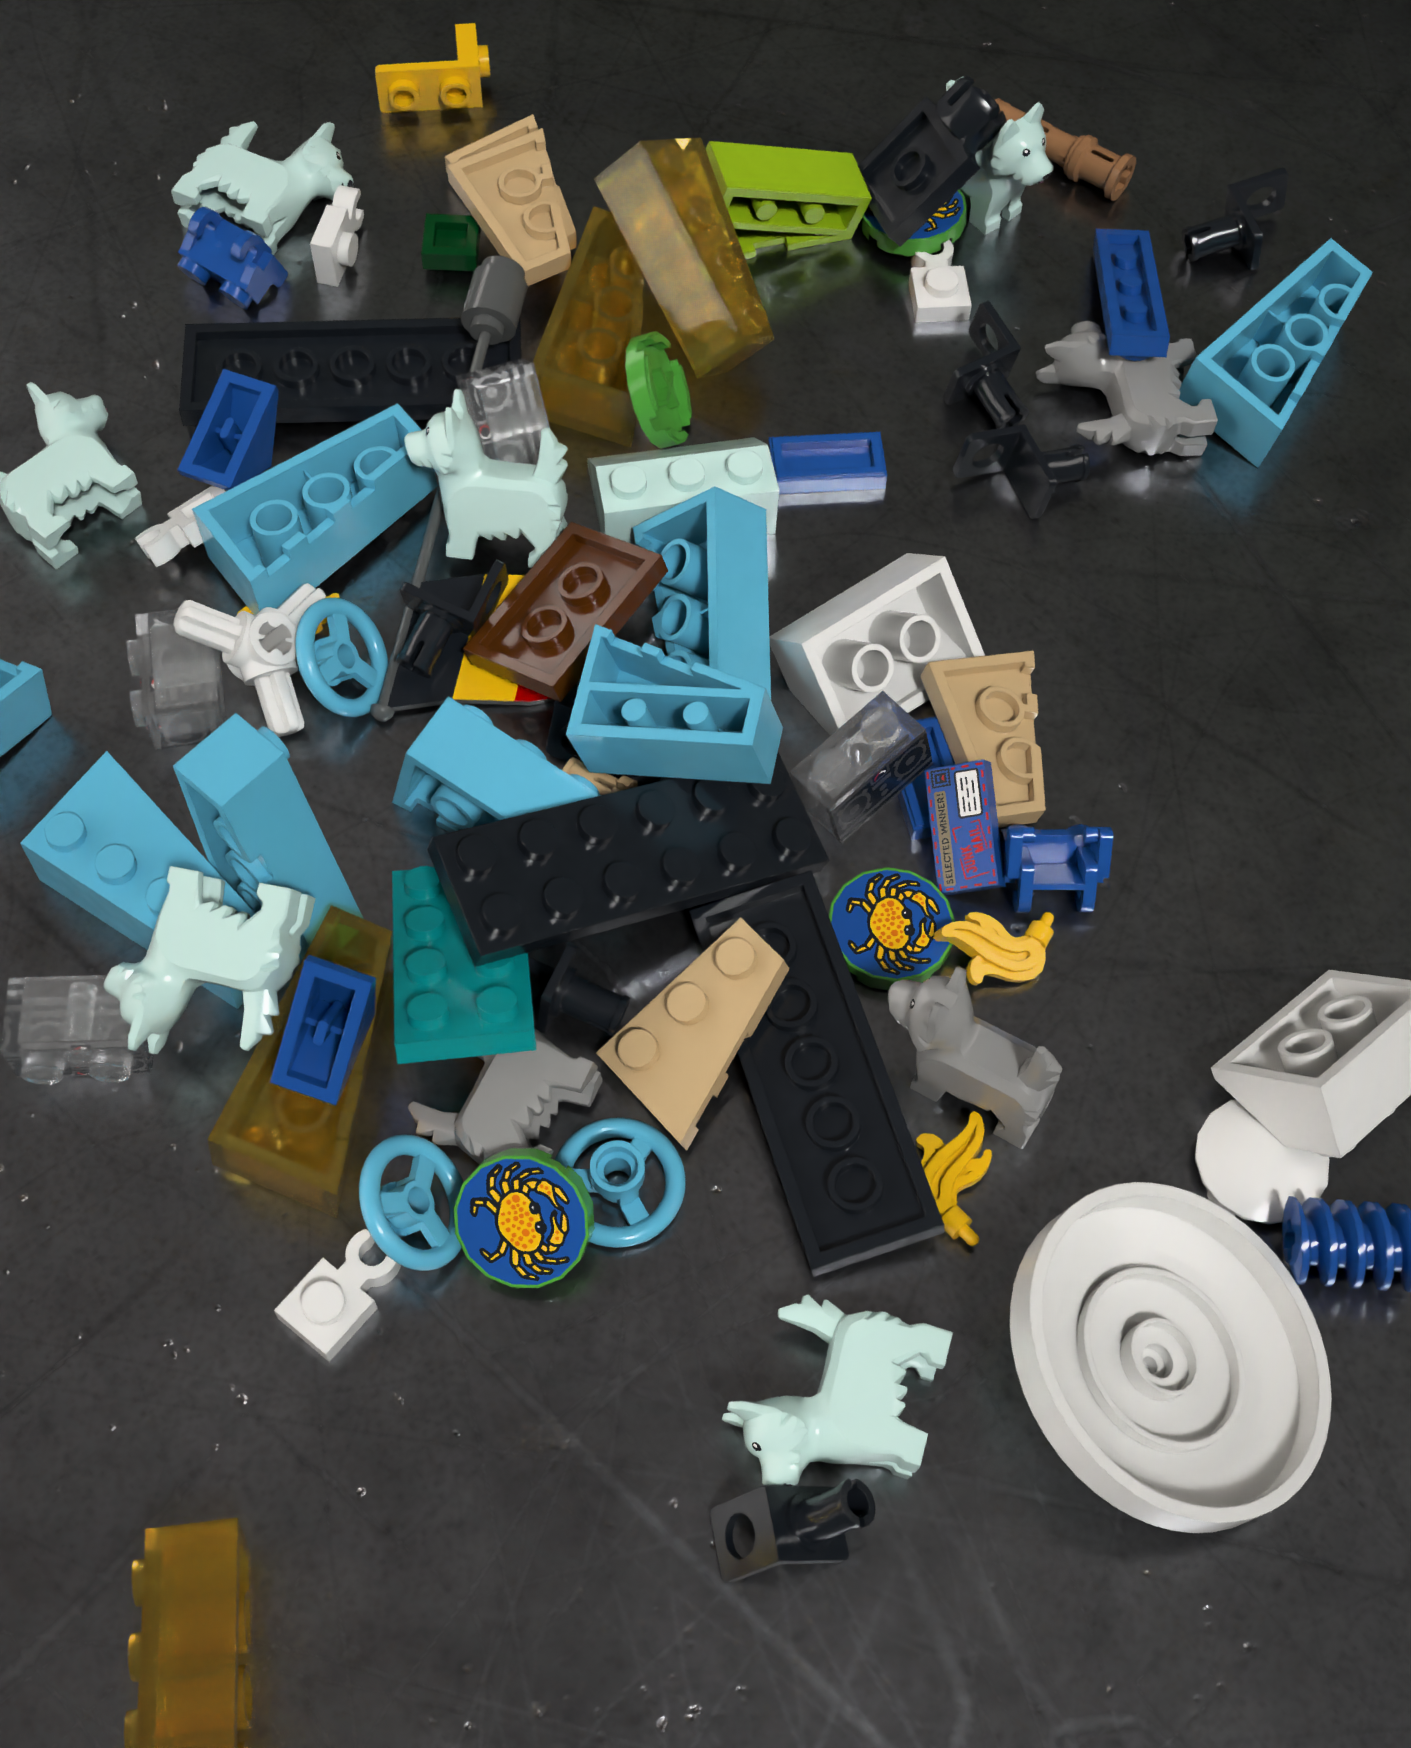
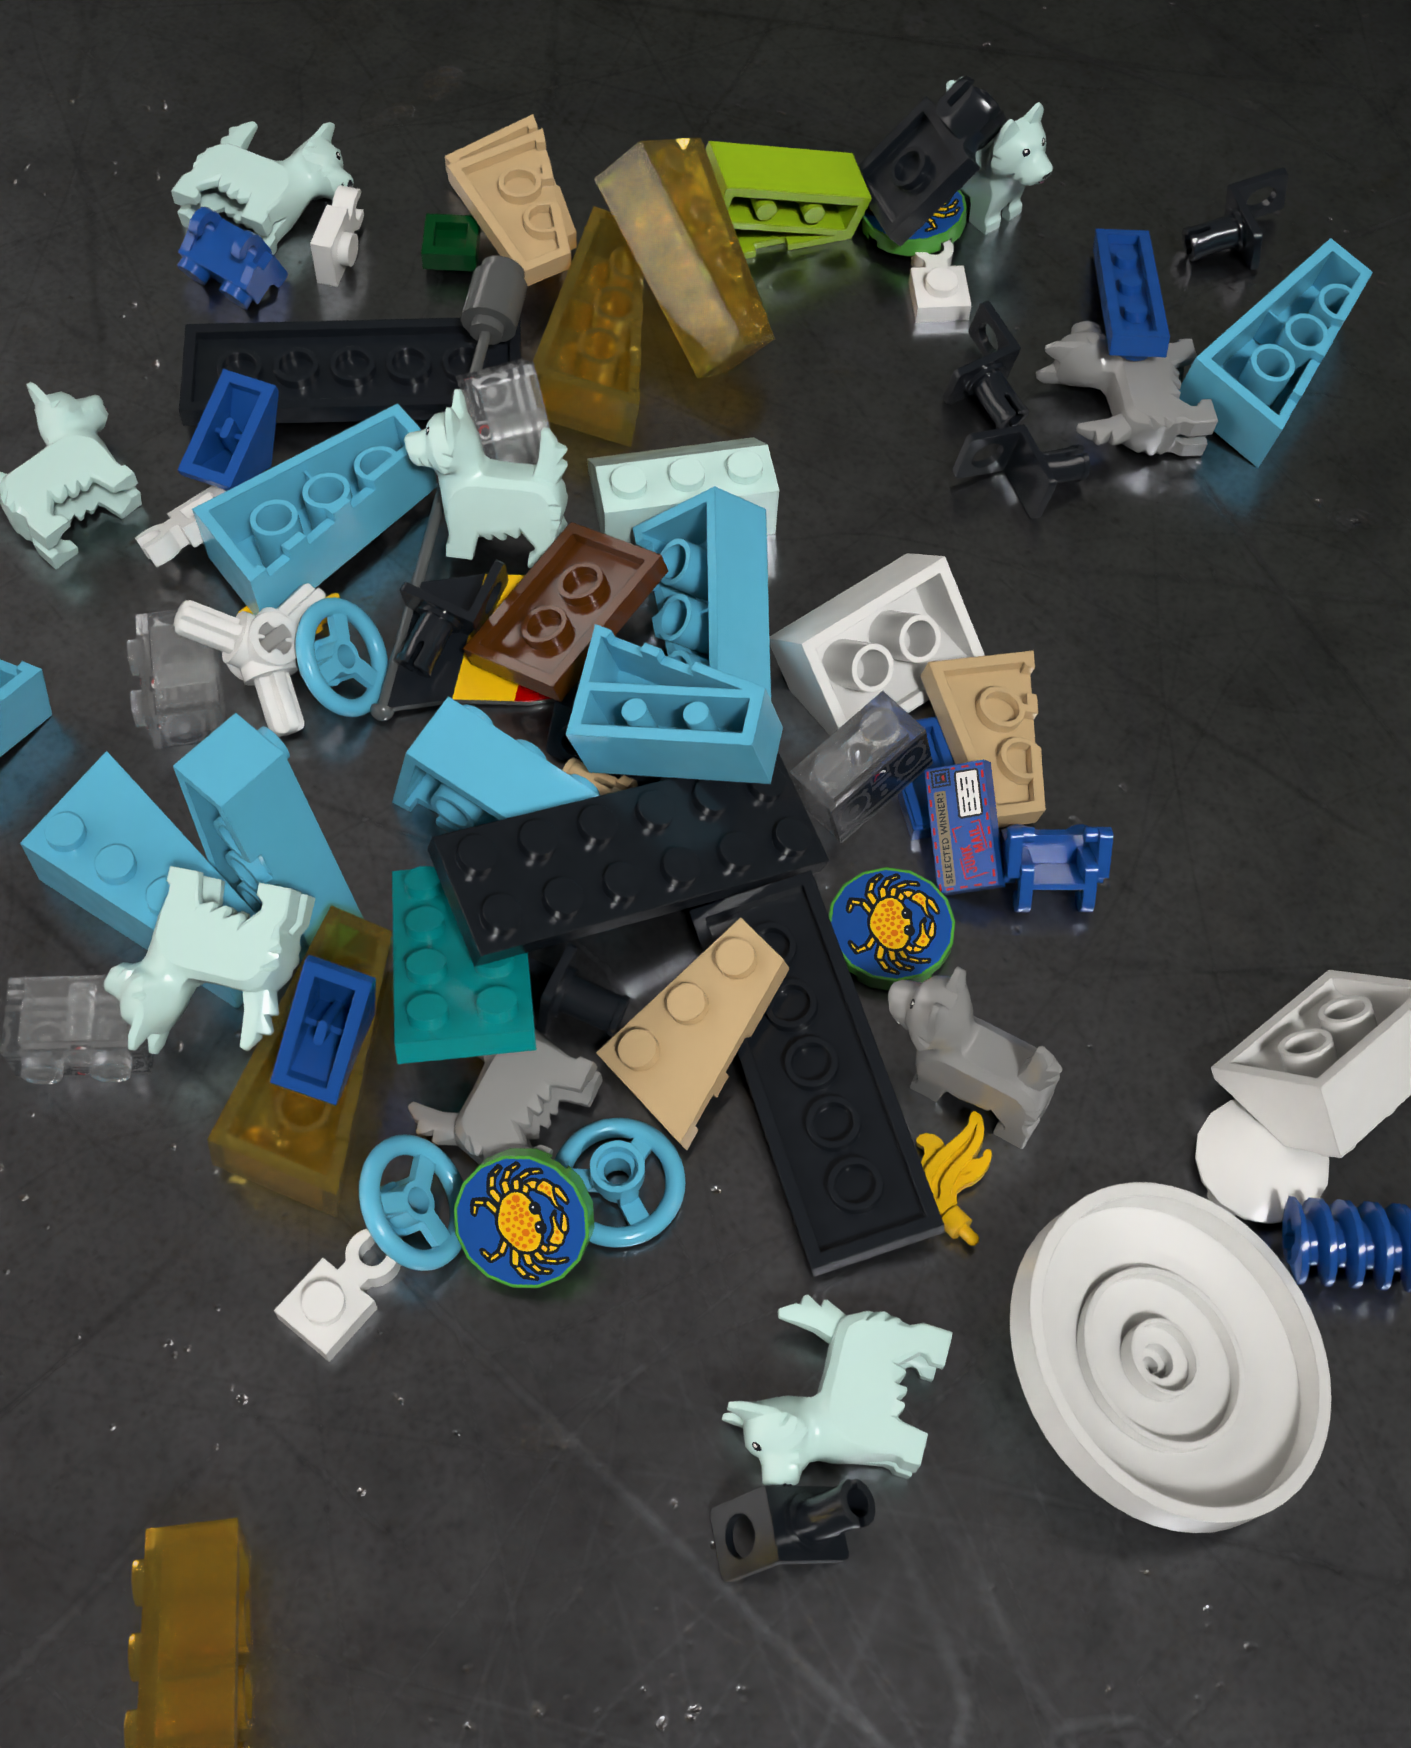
(438, 83): yellow bracket -> none
(657, 390): bright green tile -> none
(828, 462): blue tile -> none
(995, 950): yellow piece -> none
(1083, 157): medium nougat pin -> none

